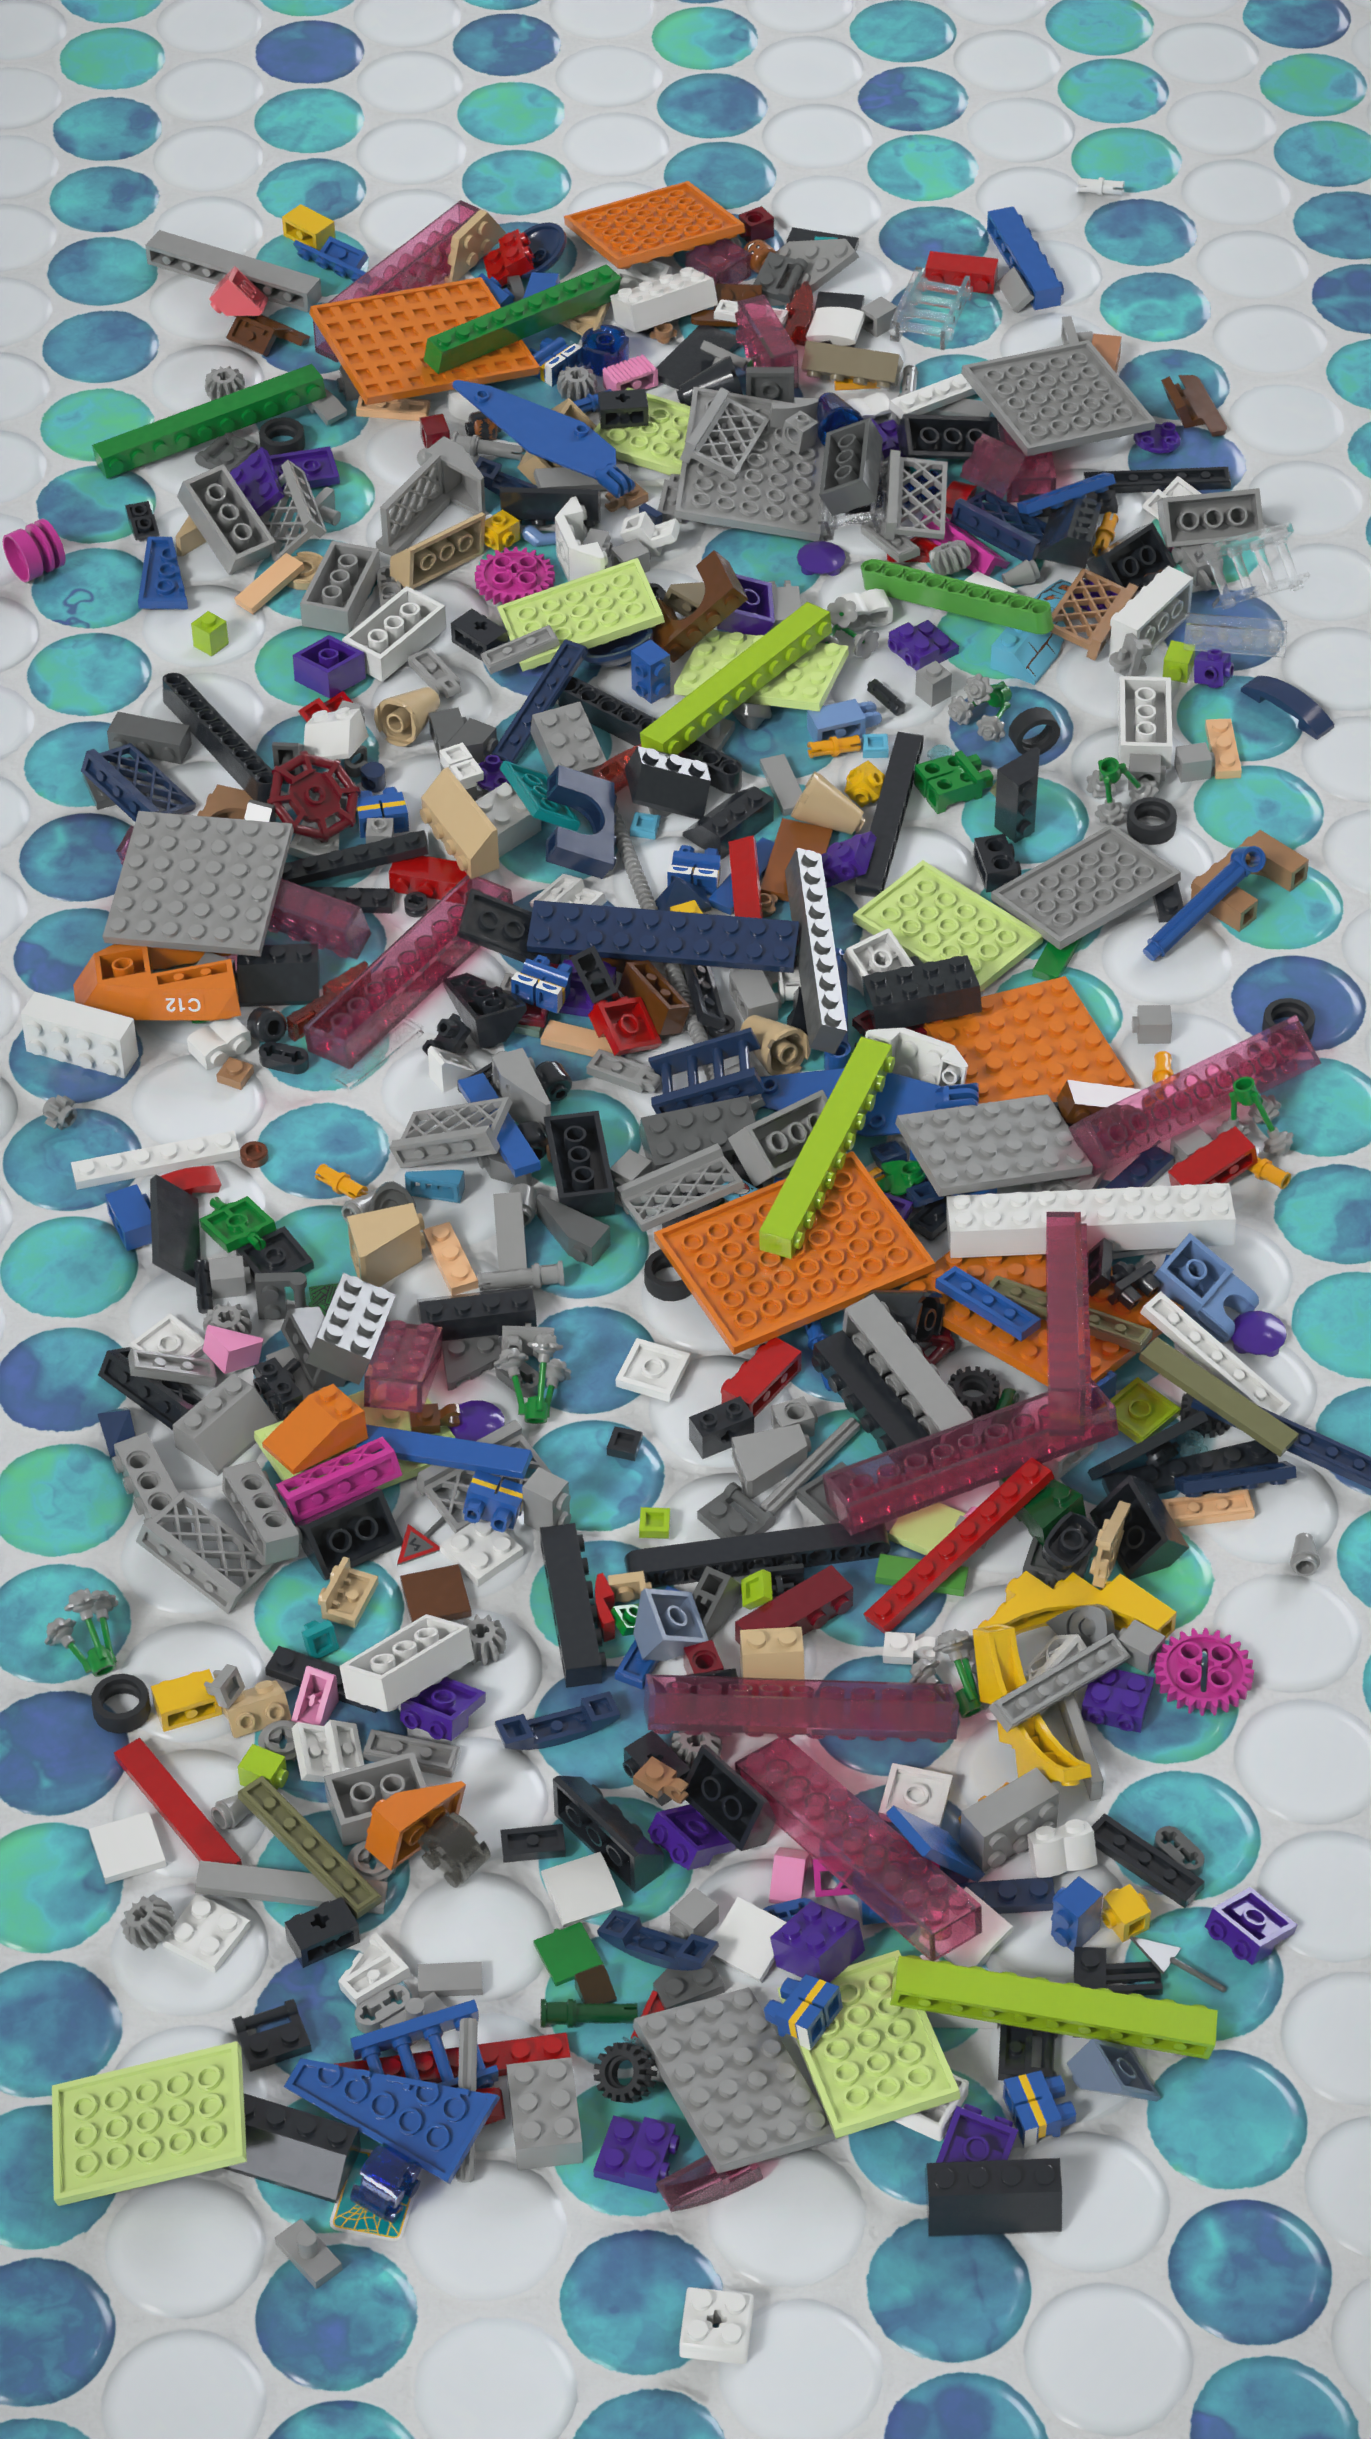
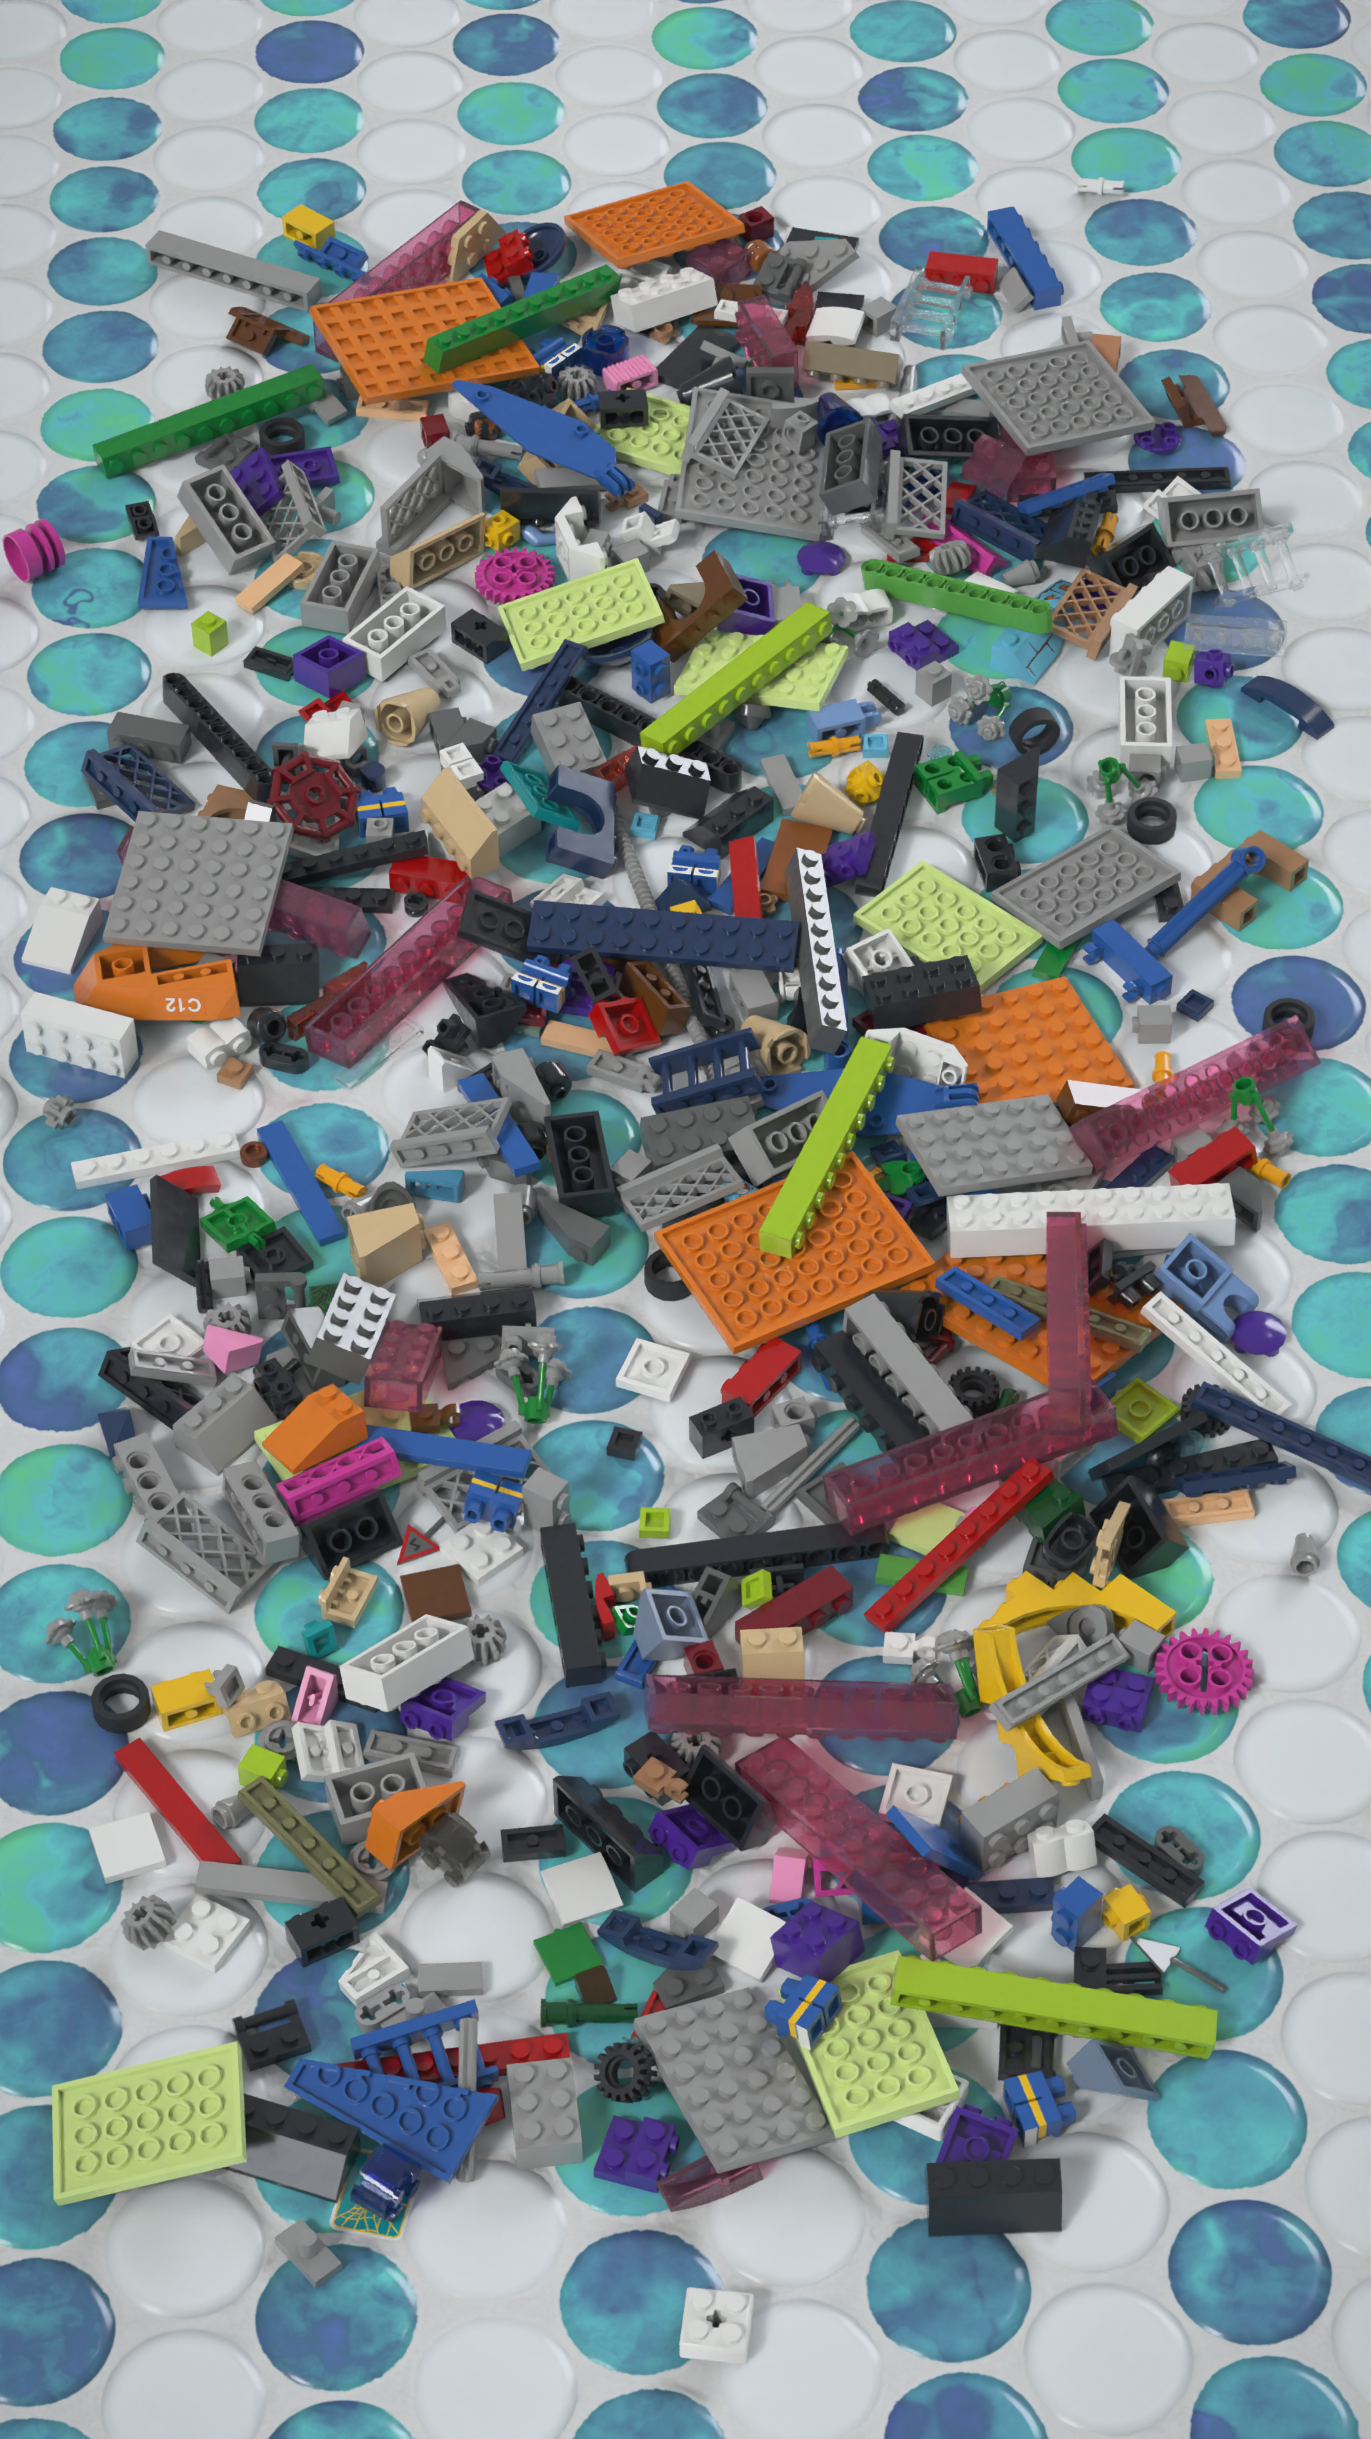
(62, 930): none -> white slope
(237, 296): coral slope -> none
(270, 664): none -> black tile
(301, 1183): none -> blue tile
(520, 649): light grey tile -> none
(536, 389): none -> black brick
(1128, 959): none -> blue brick
(1195, 1005): none -> dark blue tile
(1218, 1396): olive tile -> none
(1245, 1196): none -> dark grey slope

